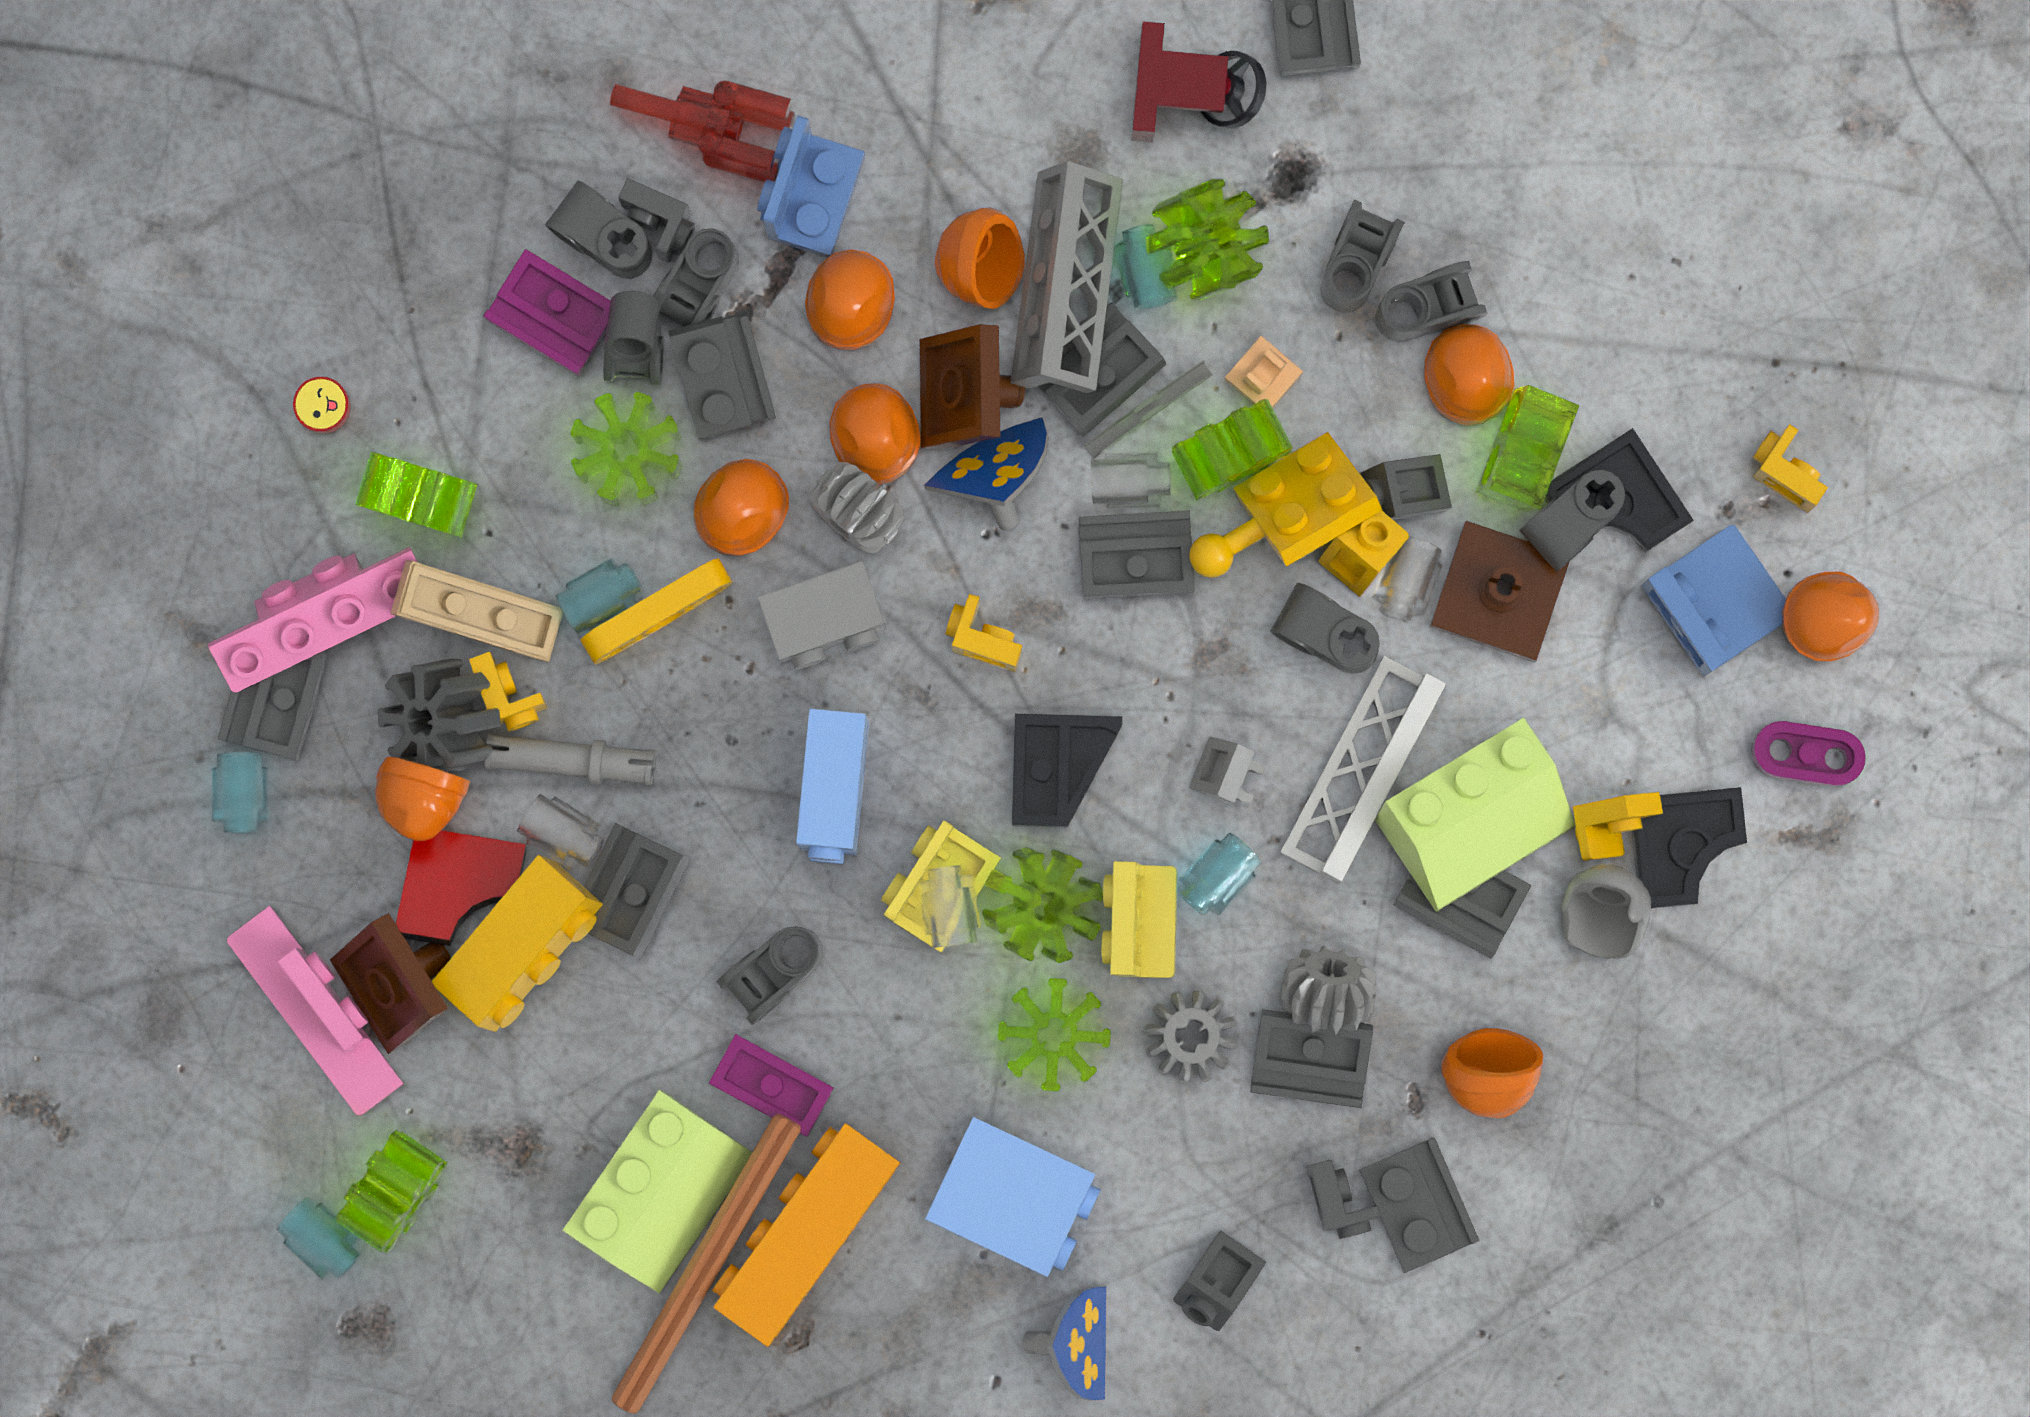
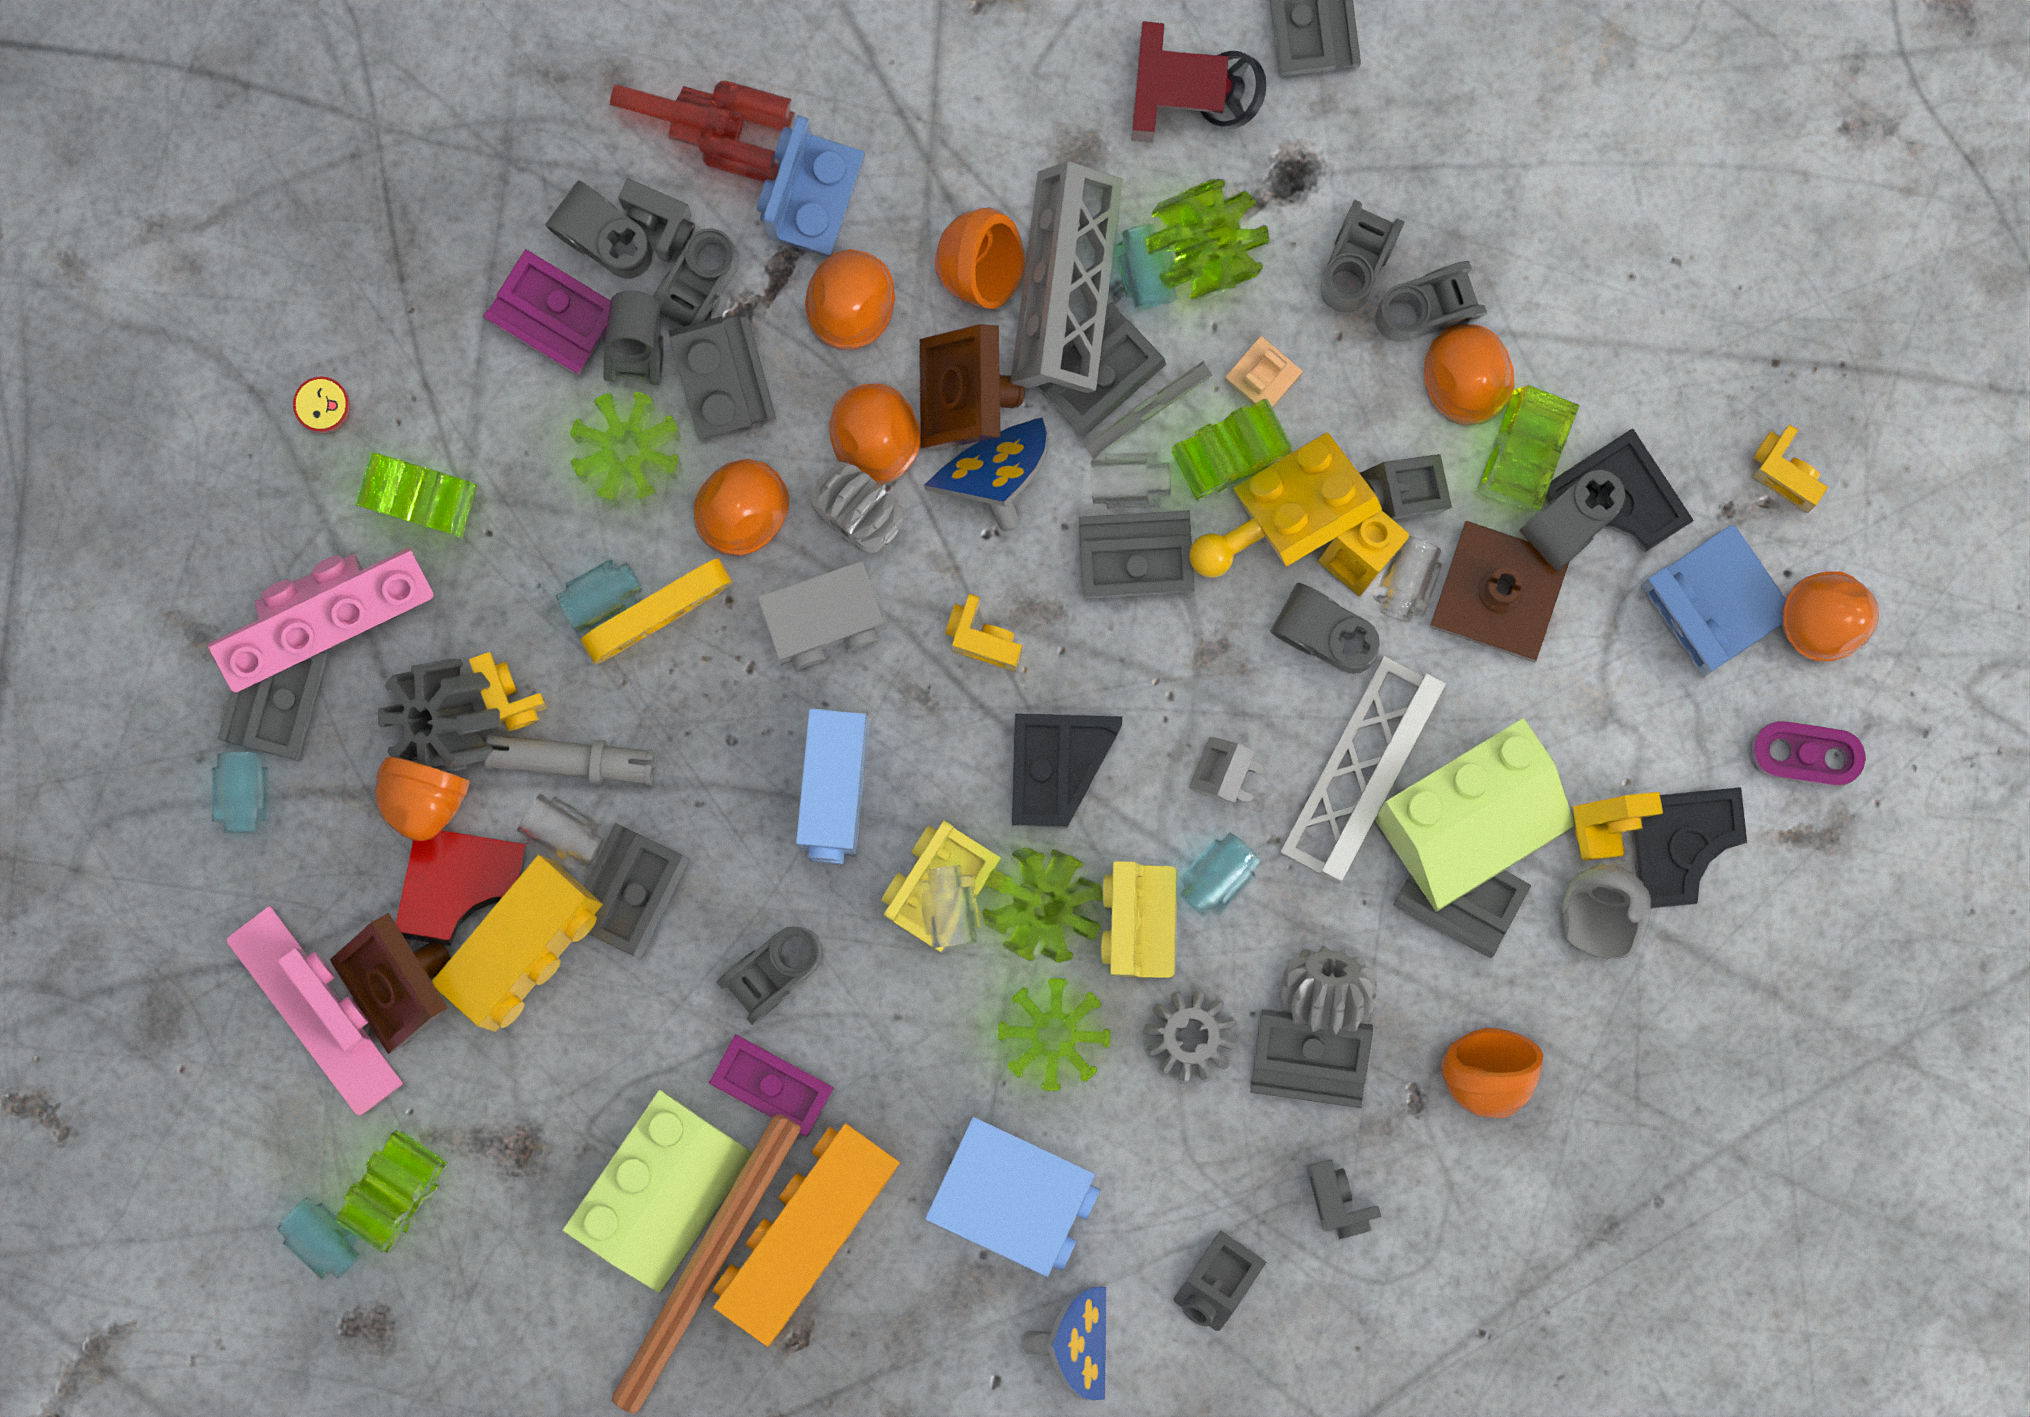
(477, 611): tan tile -> none
(1419, 1205): dark grey plate -> none

